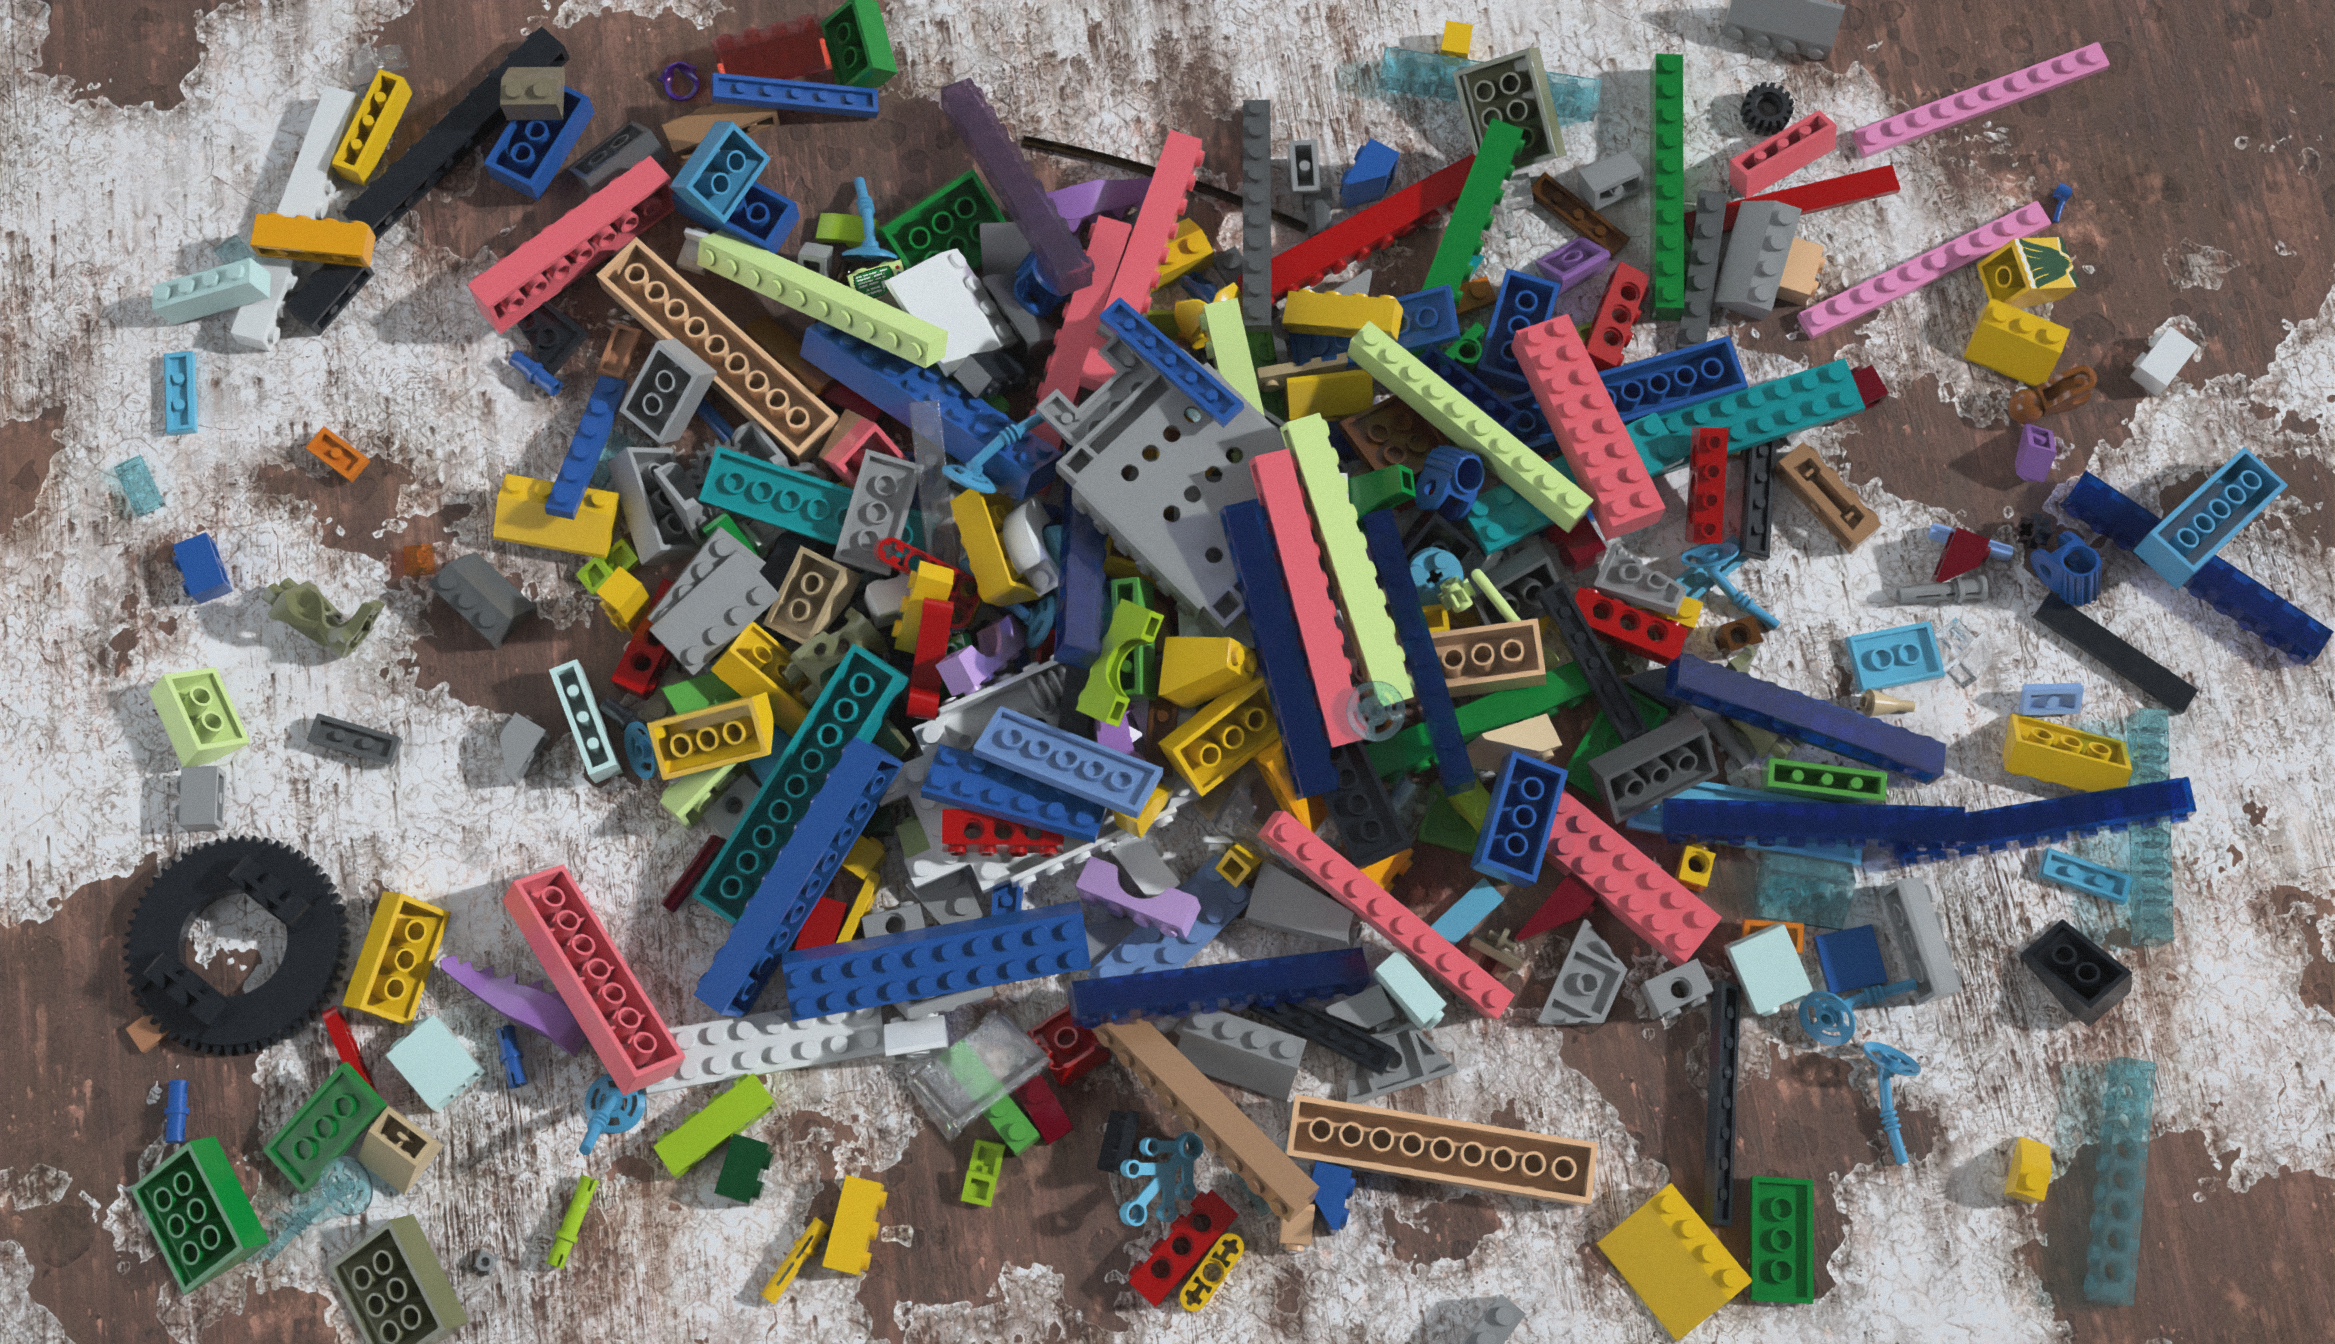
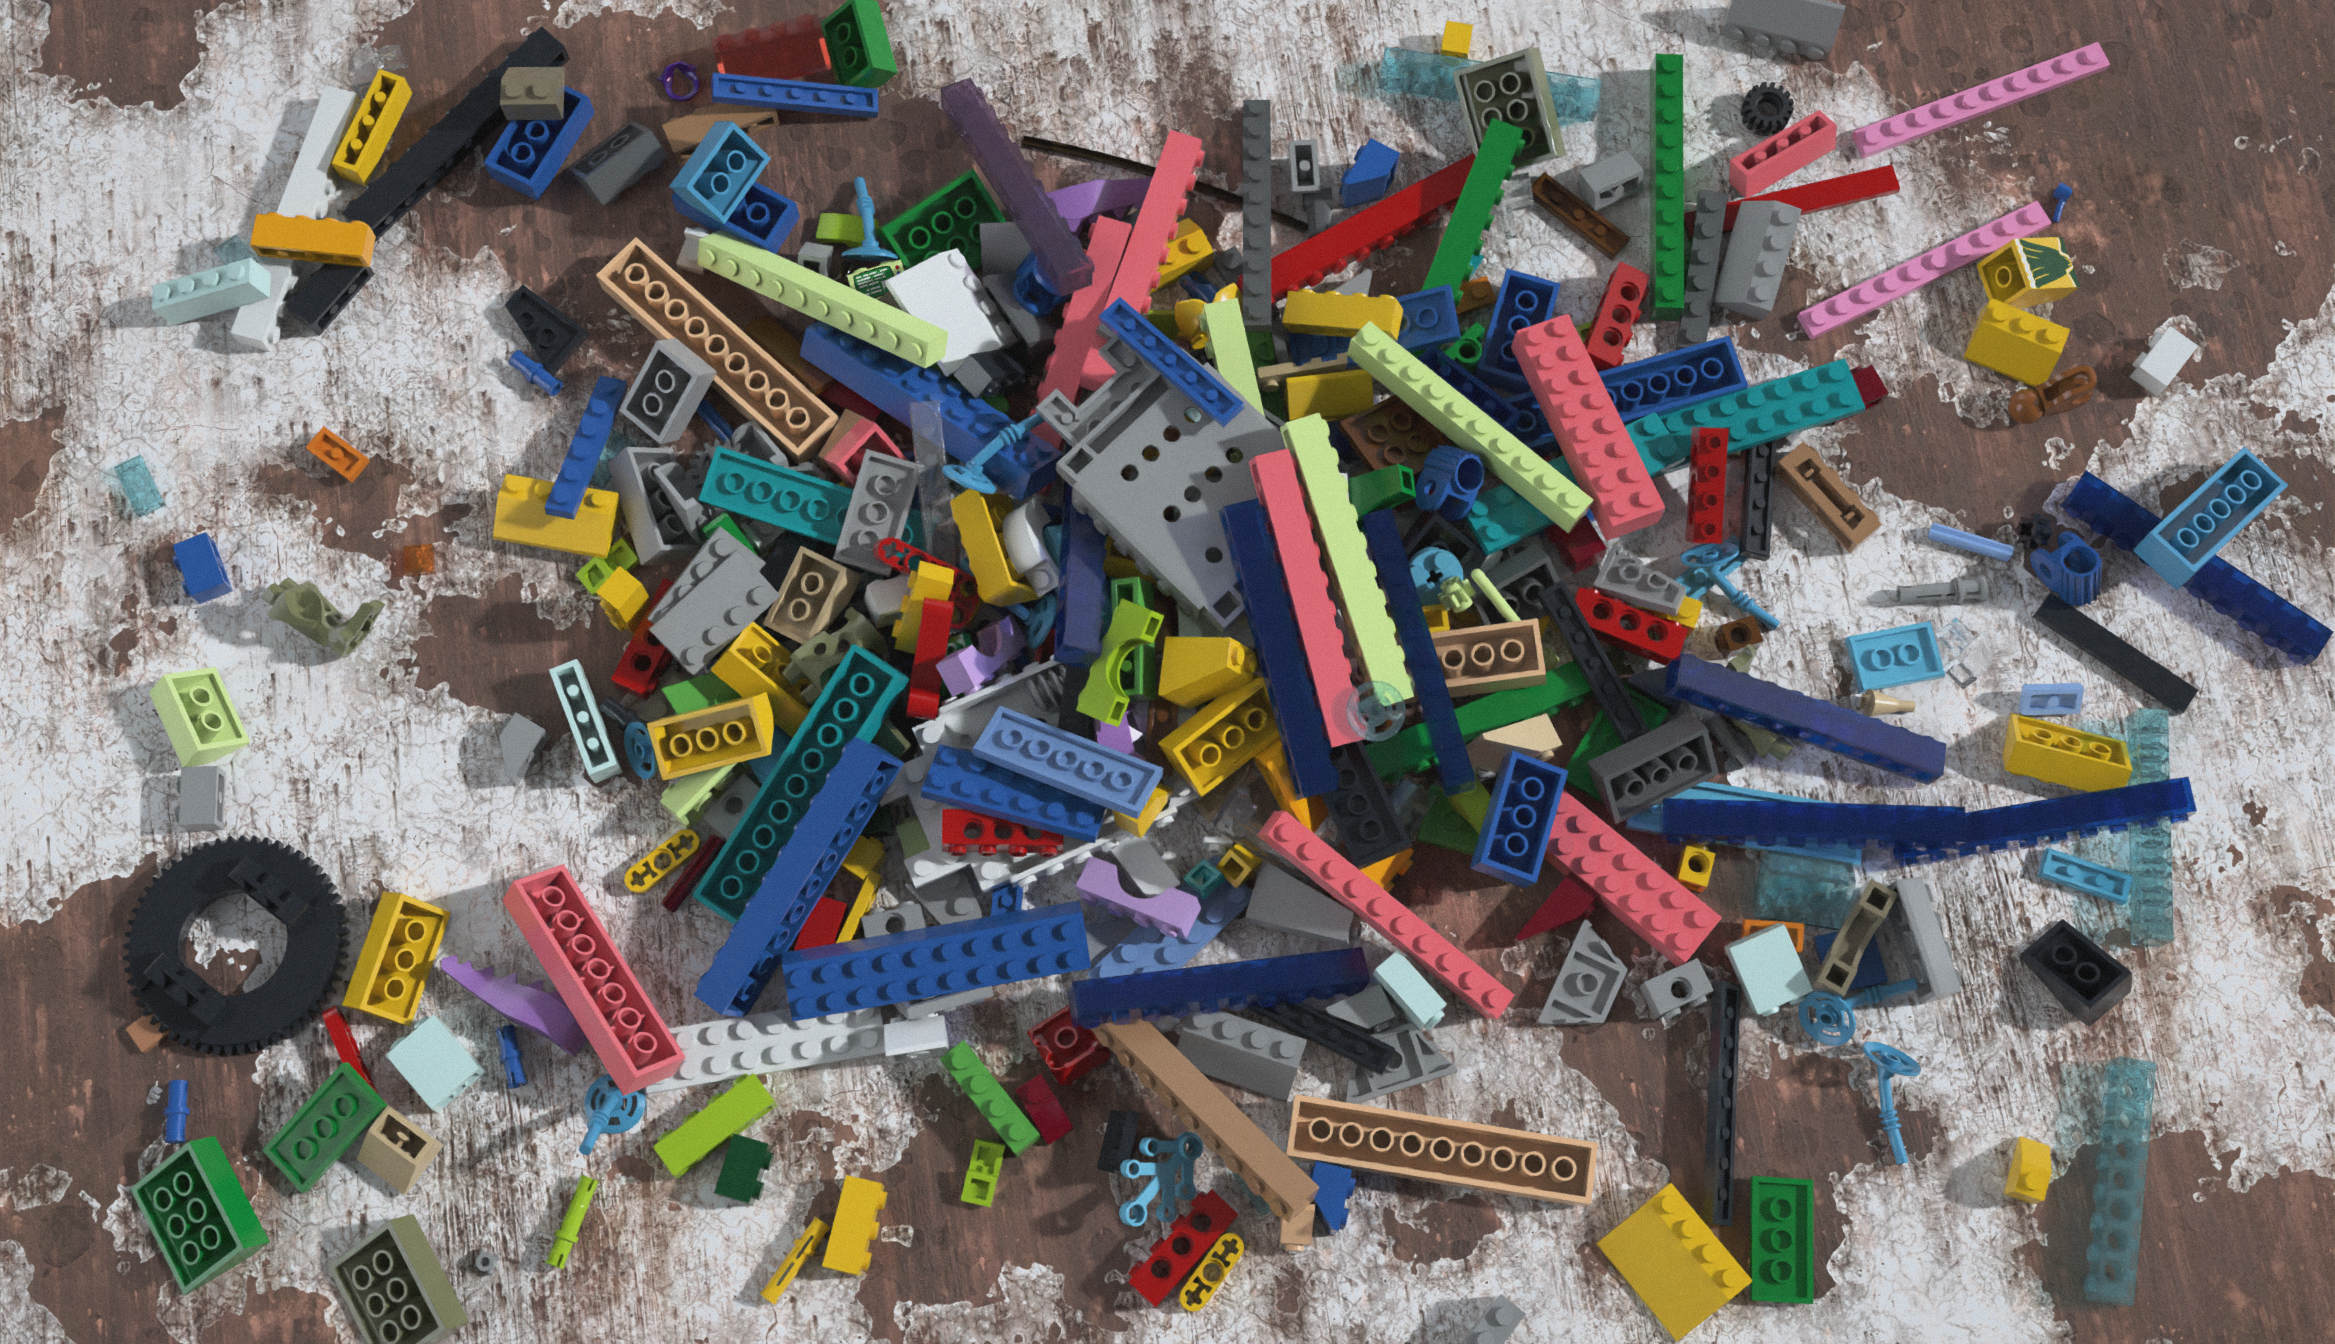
(180, 393): medium azure tile -> none
(331, 1191): clear light blue dish -> none
(355, 740): dark grey plate -> none
(482, 598): dark grey slope -> none
(573, 245): coral brick -> none
(619, 351): nougat tile -> none
(675, 841): none -> yellow beam
(976, 1073): clear windscreen -> none
(1204, 878): none -> teal tile
(1468, 912): medium azure tile -> none
(1505, 960): dark tan hips -> none
(1573, 263): medium lavender slope -> none
(1800, 272): light nougat brick -> none
(1823, 782): bright green brick -> none
(1853, 937): none -> dark tan arch
(1960, 554): dark red slope -> none
(2035, 453): medium lavender slope -> none

